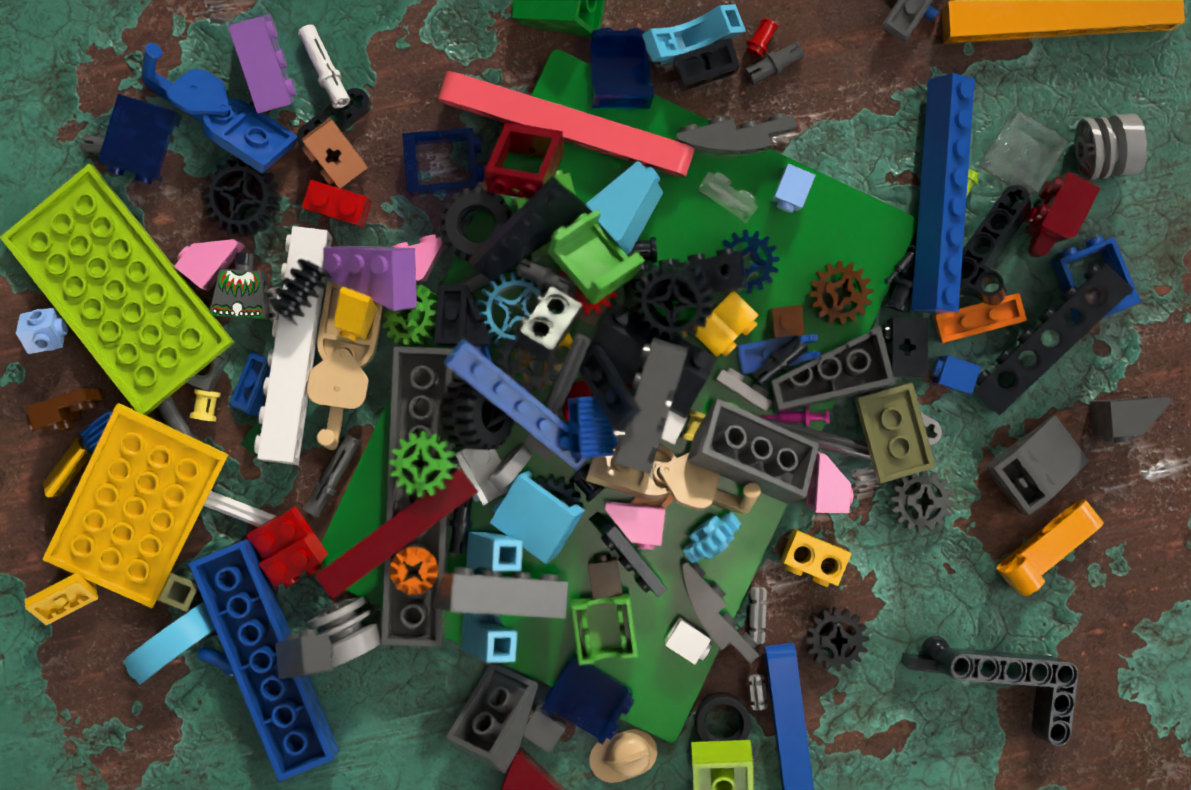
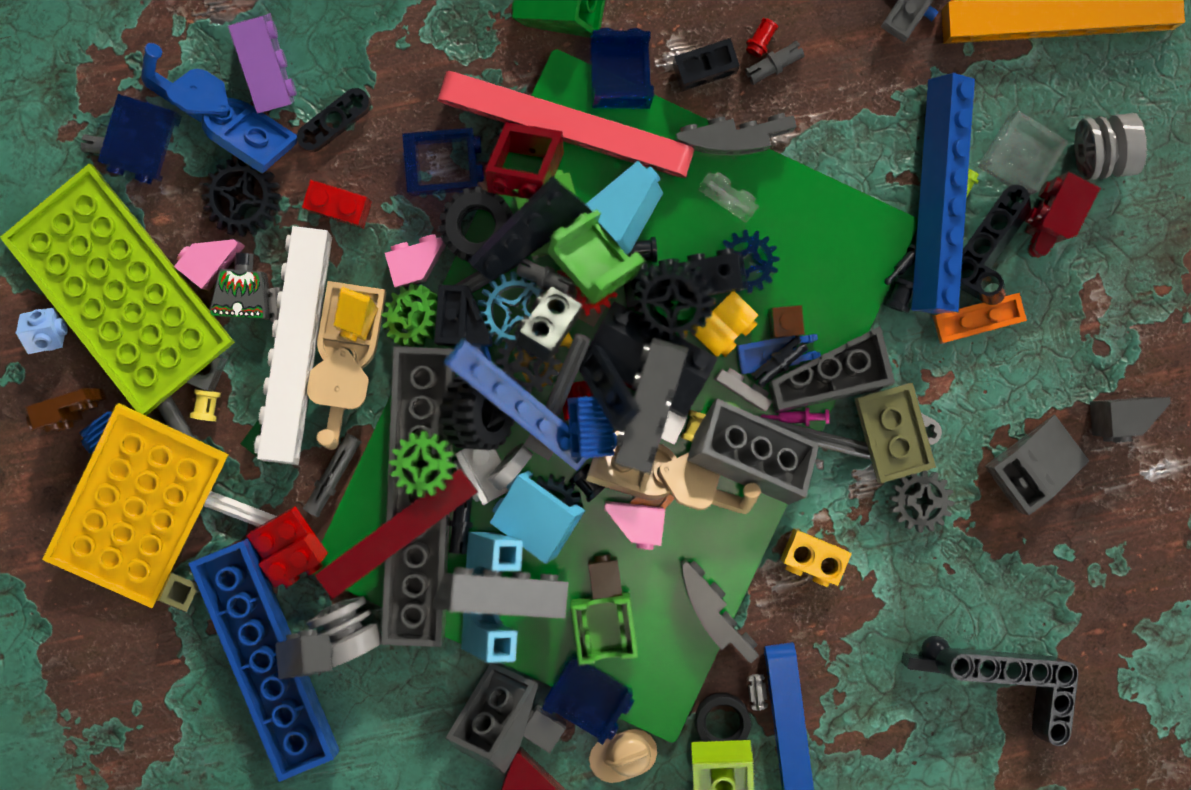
(61, 598): yellow bracket -> none
(66, 469): yellow slope -> none
(169, 643): medium azure arch -> none
(216, 658): blue arm -> none
(249, 390): blue slope -> none
(299, 290): black piece -> none
(328, 76): white pin -> none
(329, 136): nougat brick -> none
(377, 272): medium lavender wedge -> none
(414, 556): orange gear -> none
(628, 556): black wing -> none
(688, 641): white brick -> none
(707, 29): medium azure arch -> none
(711, 537): medium azure gear -> none
(757, 617): light grey axle -> none
(792, 188): light blue brick -> none
(824, 638): black gear -> none
(828, 488): bright pink slope -> none
(852, 297): reddish brown gear -> none
(912, 333): black brick -> none
(955, 374): blue brick -> none
(1048, 546): light orange beam -> none
(1112, 257): blue window -> none
(1113, 291): black brick -> none

